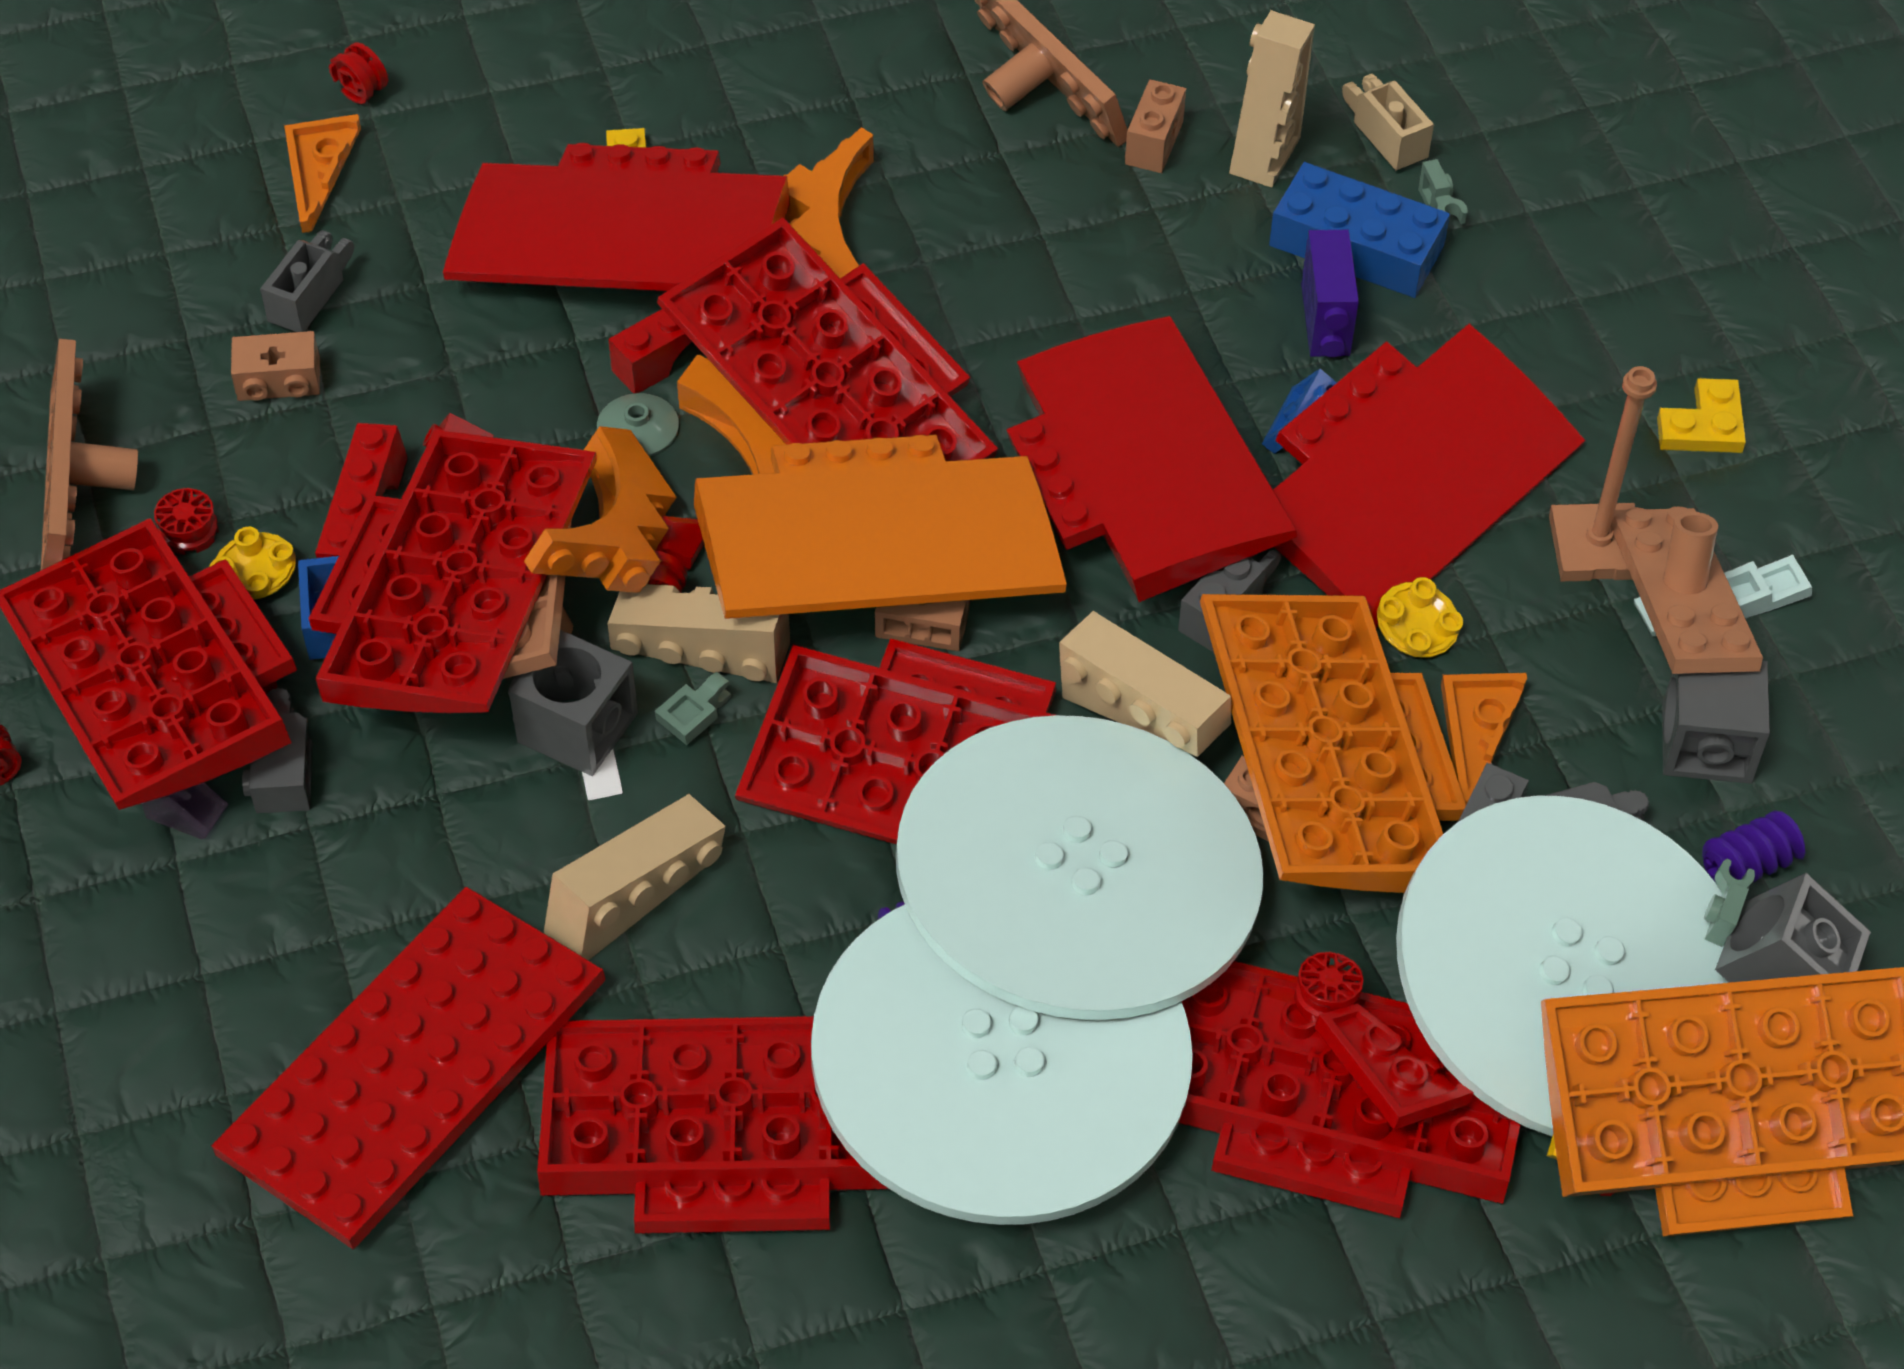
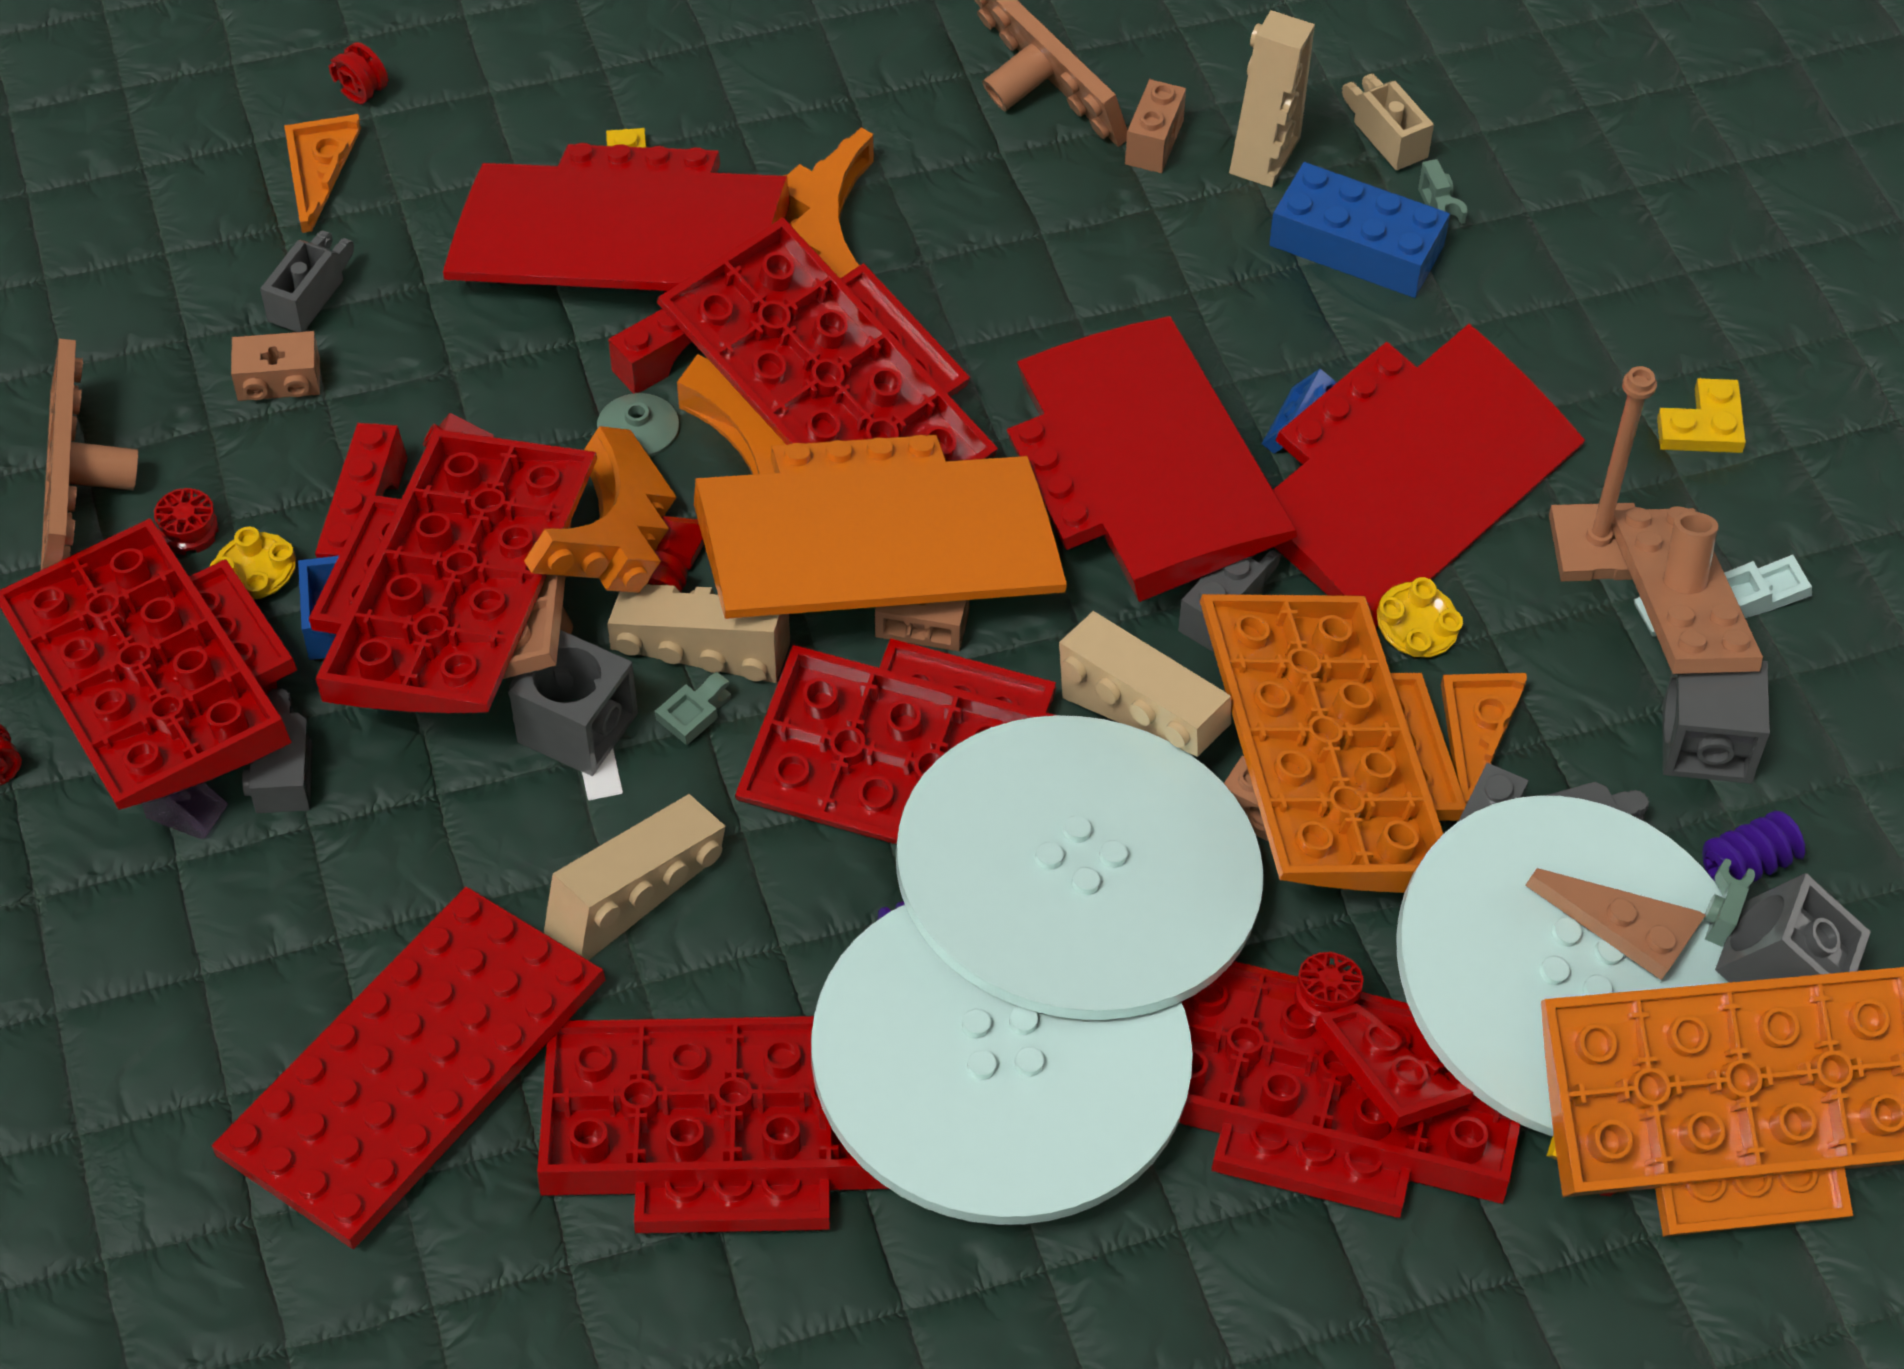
(1329, 293): dark purple brick -> none
(1636, 925): none -> nougat wing

